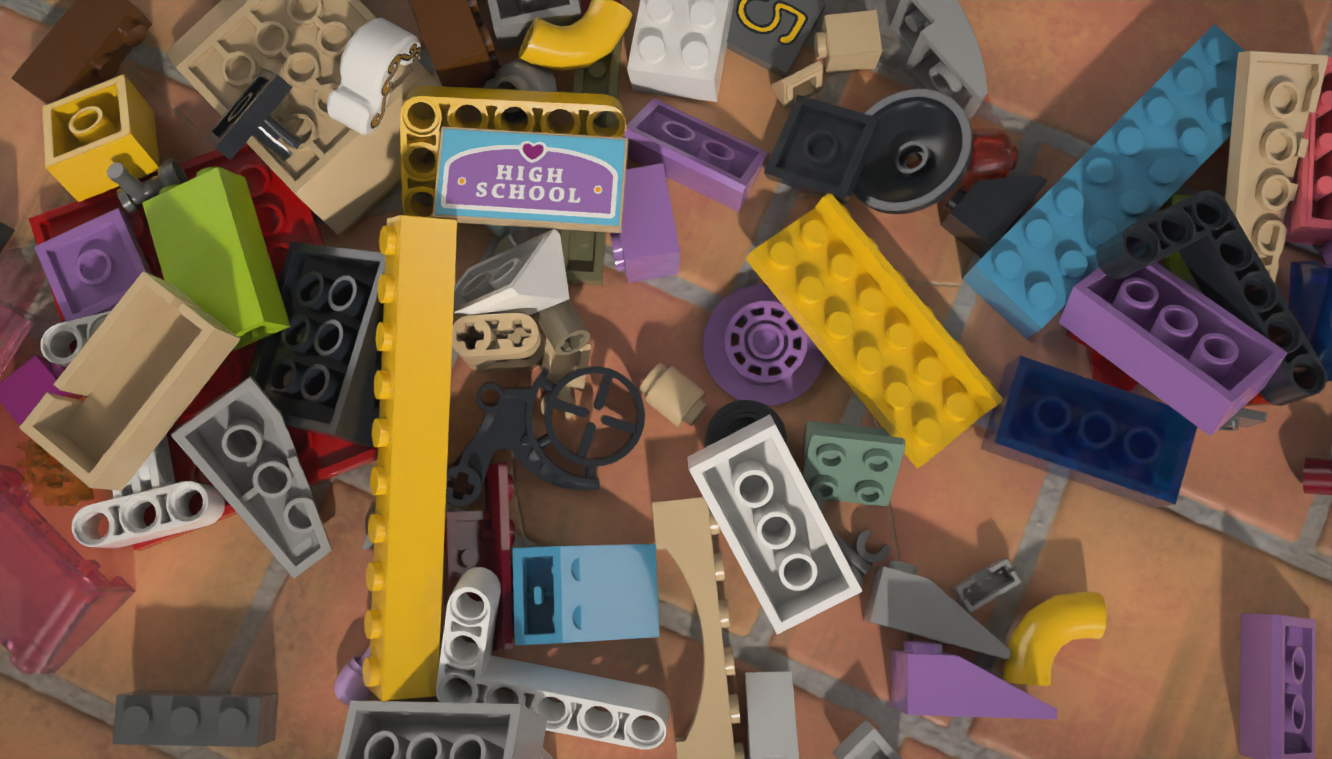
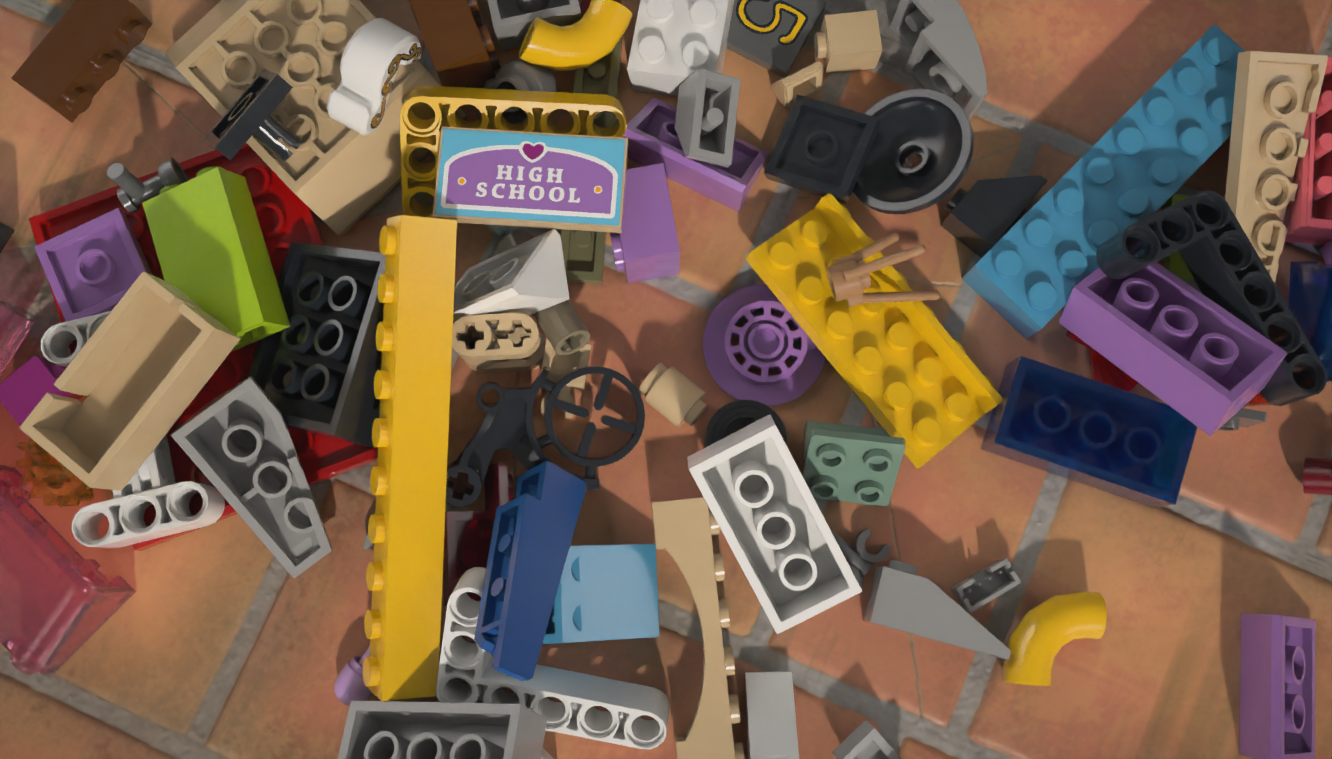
(96, 130): yellow brick -> none
(195, 718): dark grey brick -> none
(526, 567): none -> blue wedge
(708, 116): none -> light grey slope
(851, 275): none -> medium nougat plant
(947, 685): medium lavender slope -> none
(992, 156): clear red head -> none

